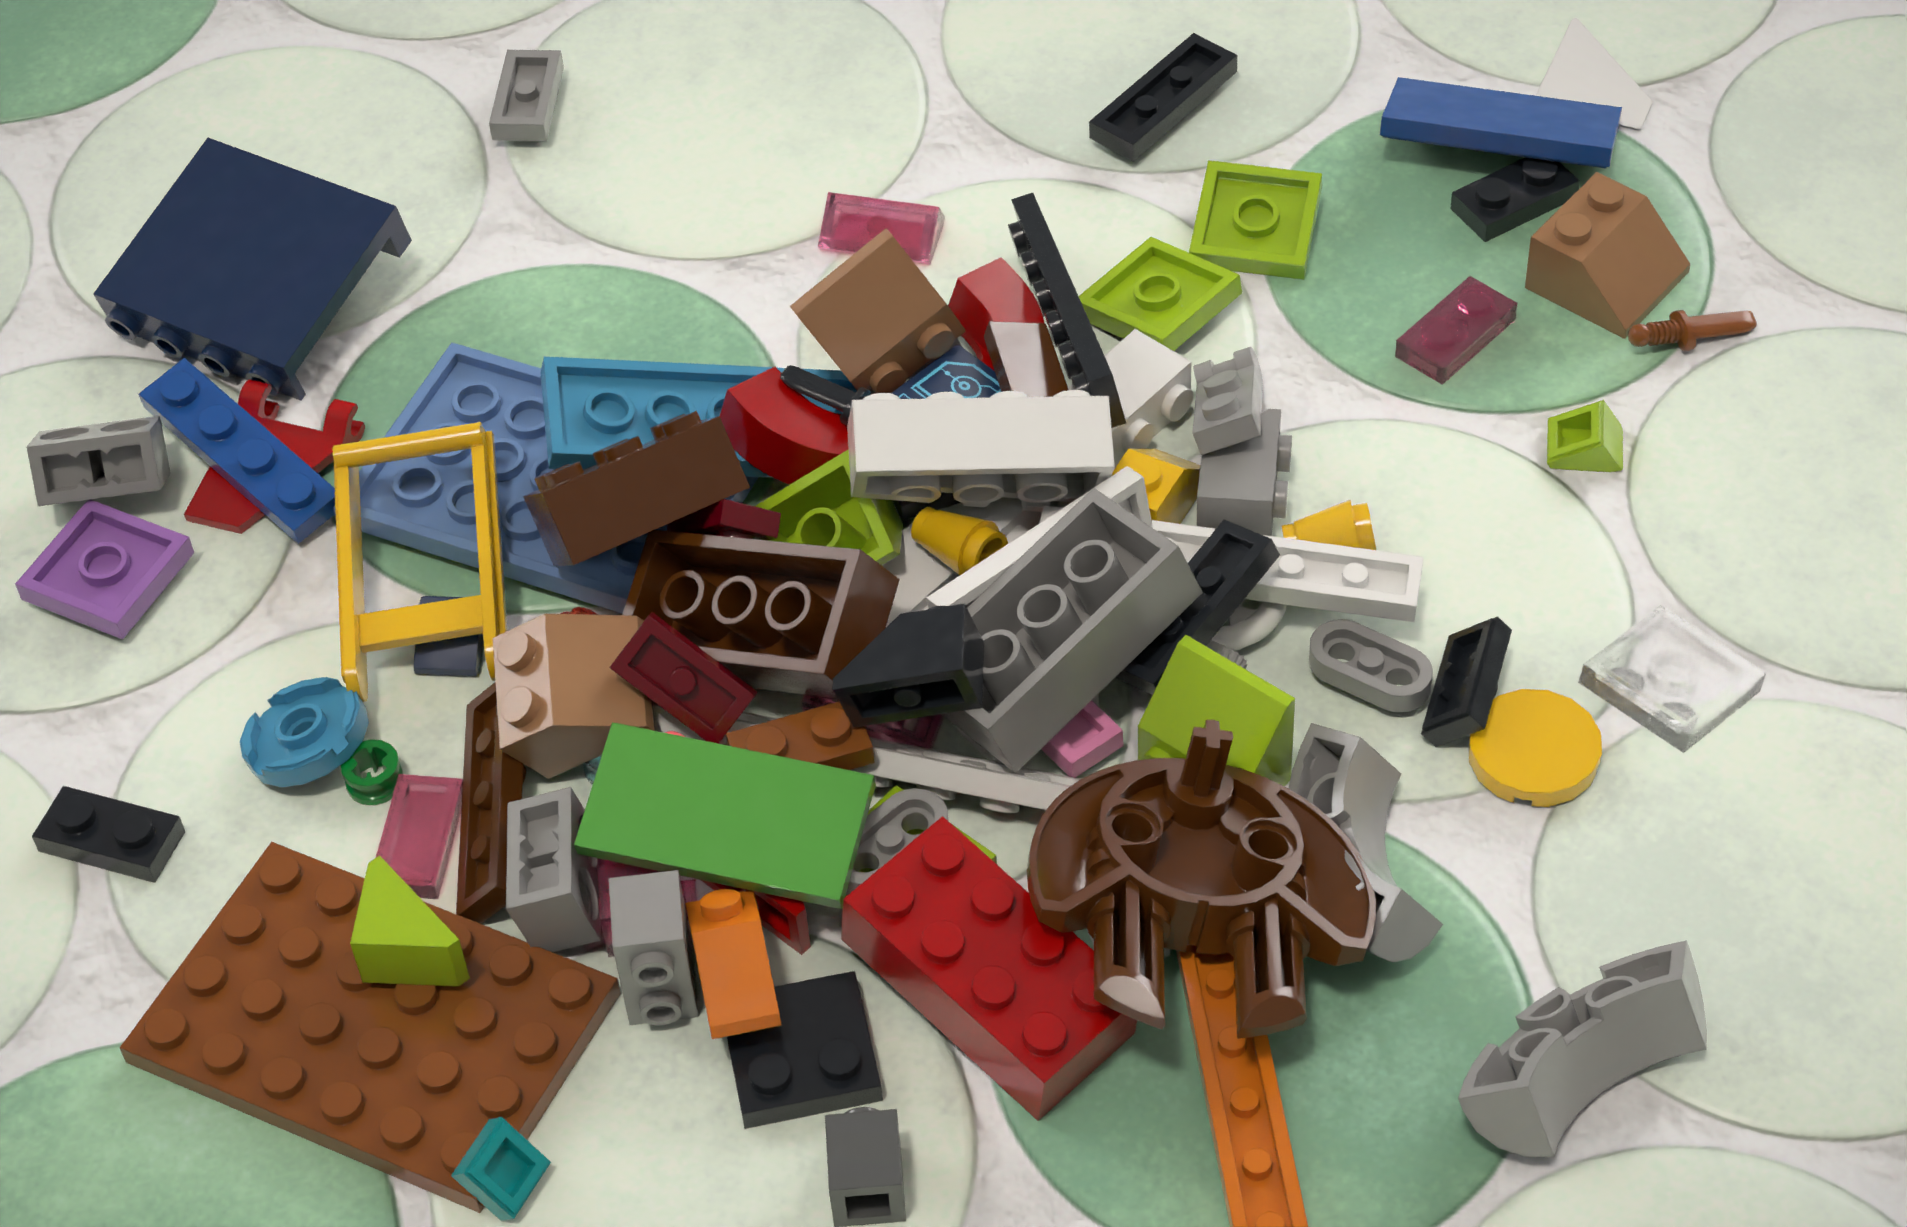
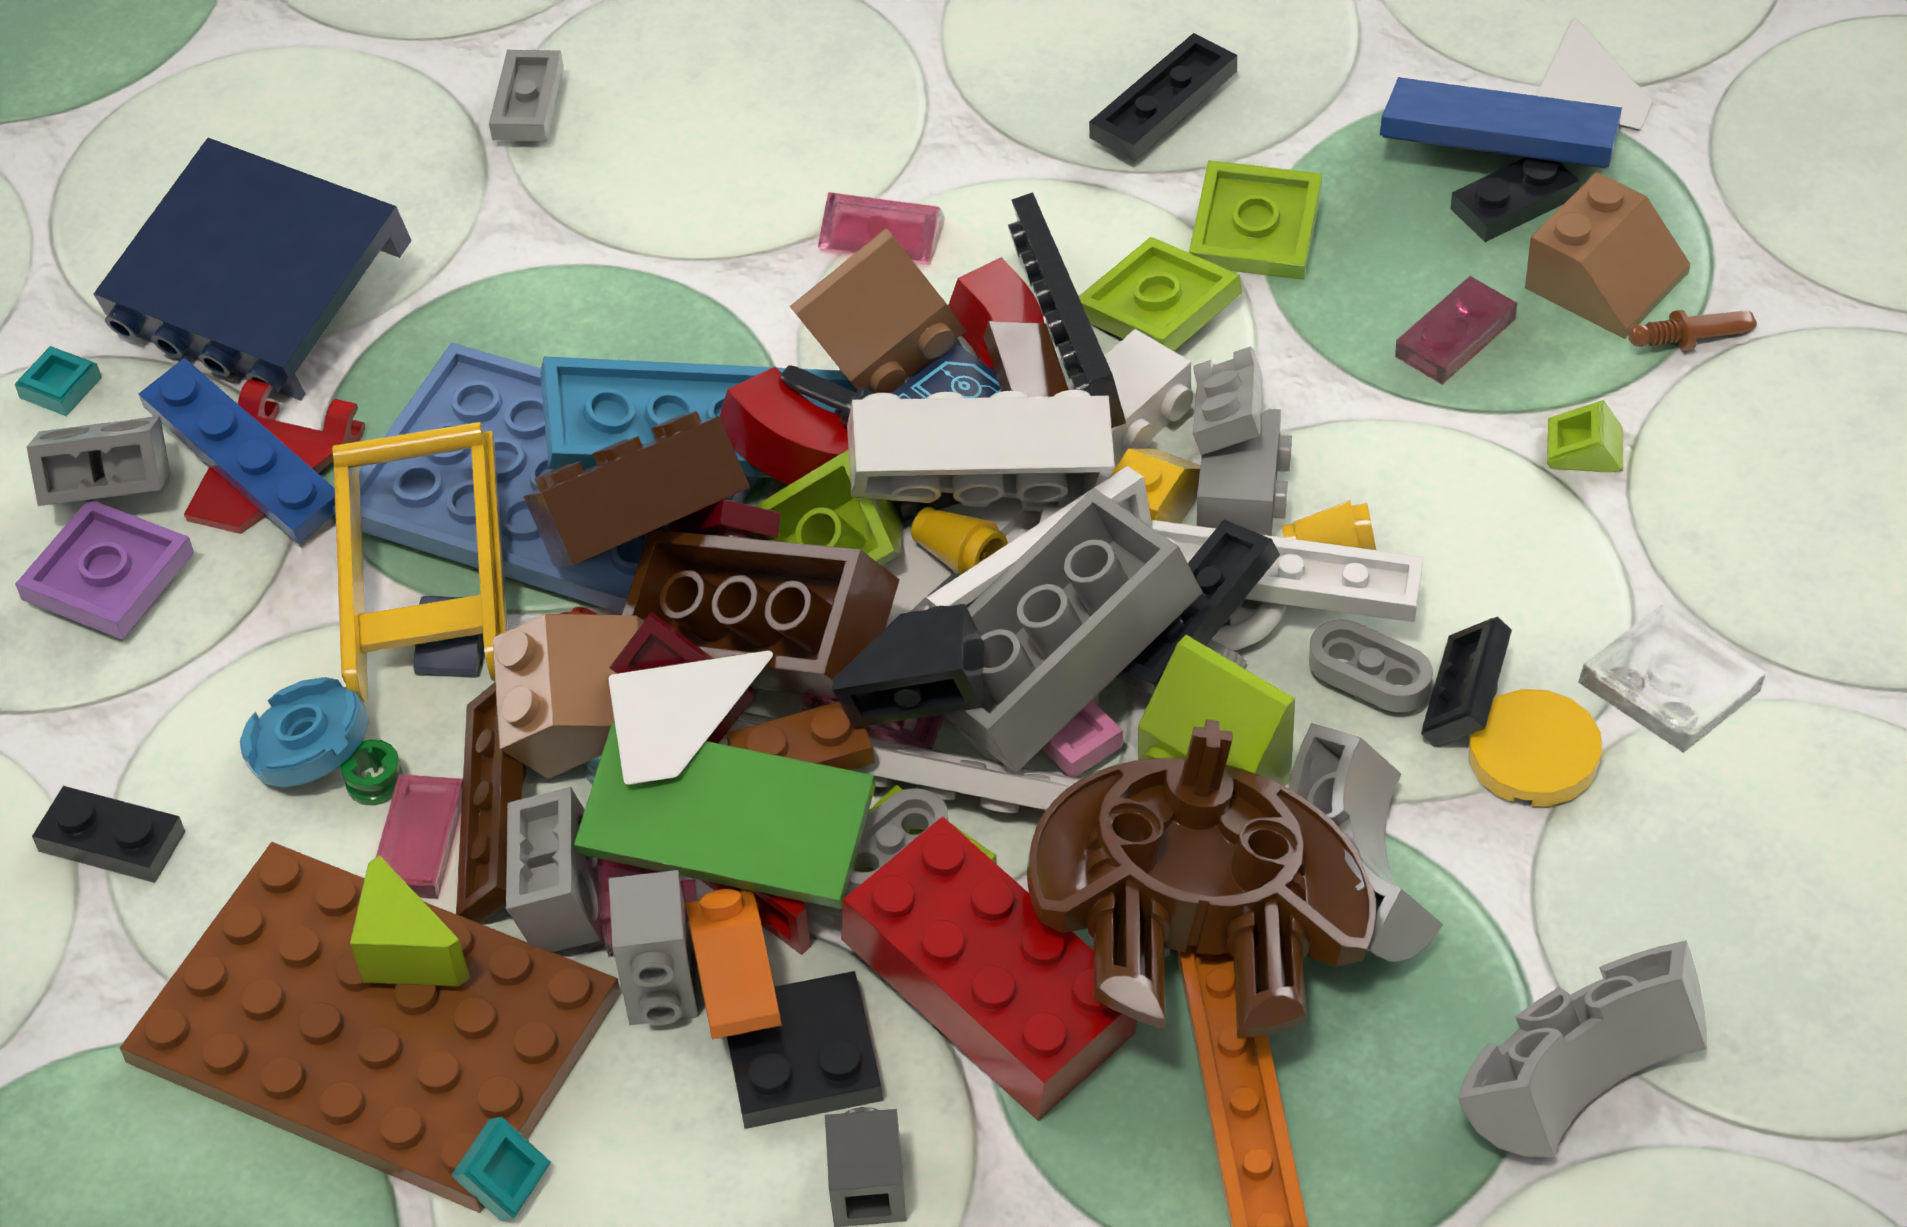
(58, 380): none -> teal tile
(674, 709): none -> white sticker

